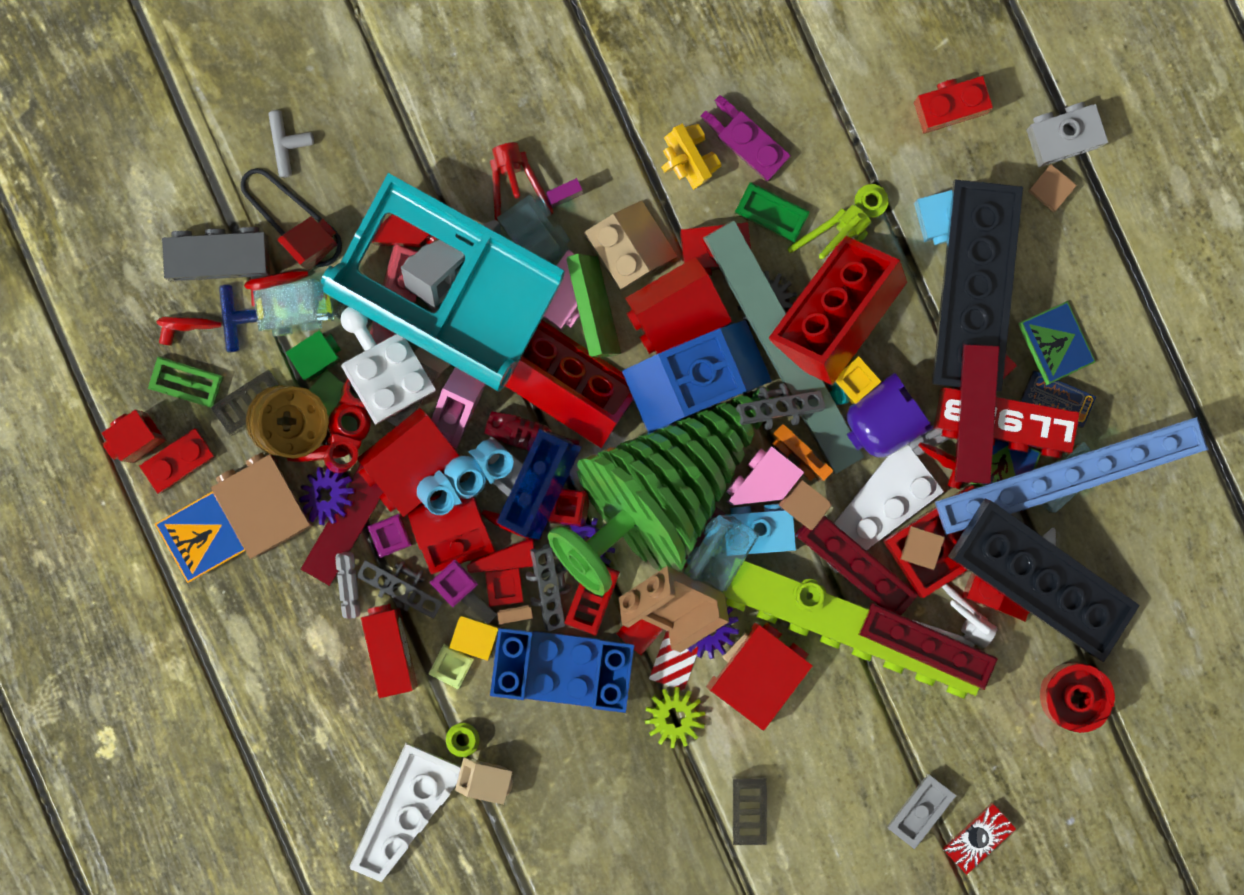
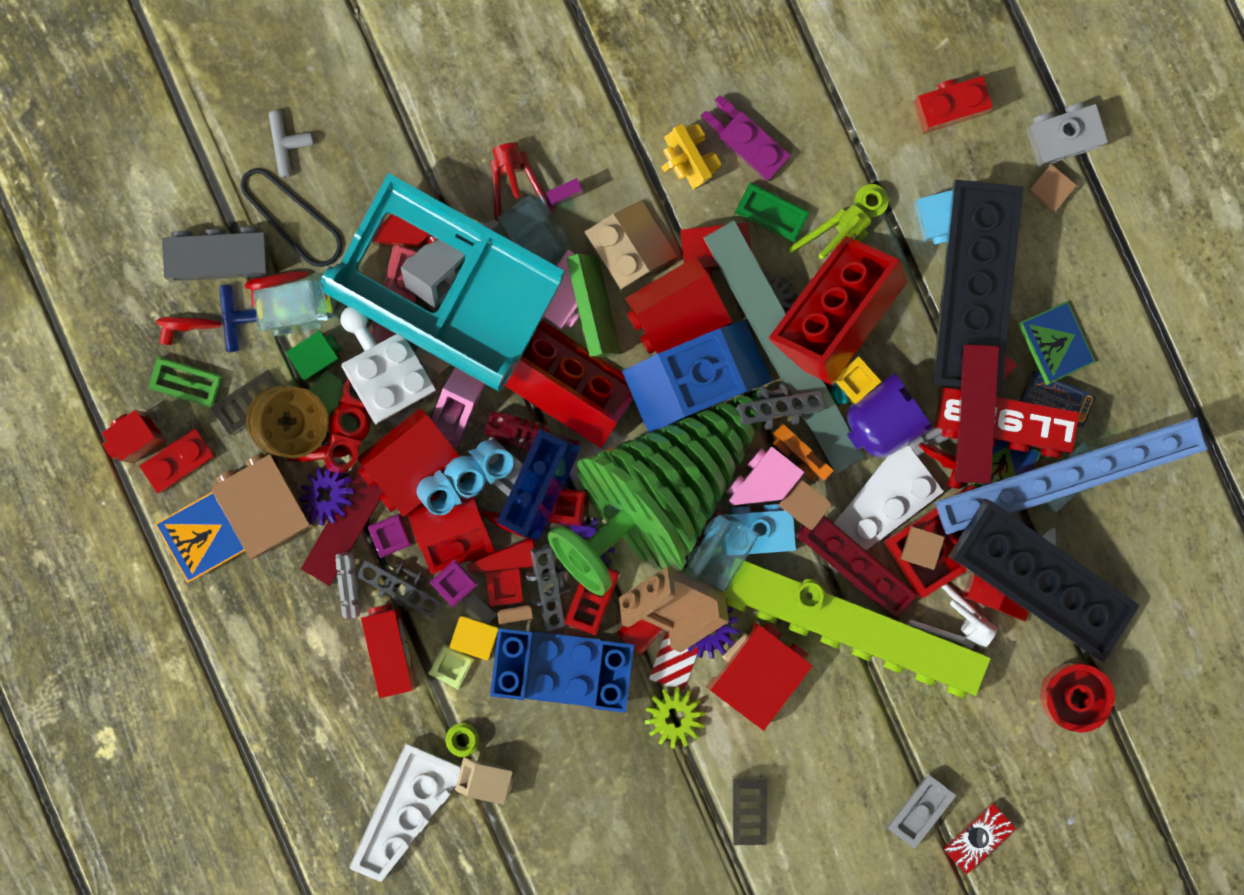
(309, 242): red slope -> none
(928, 646): dark red tile -> none

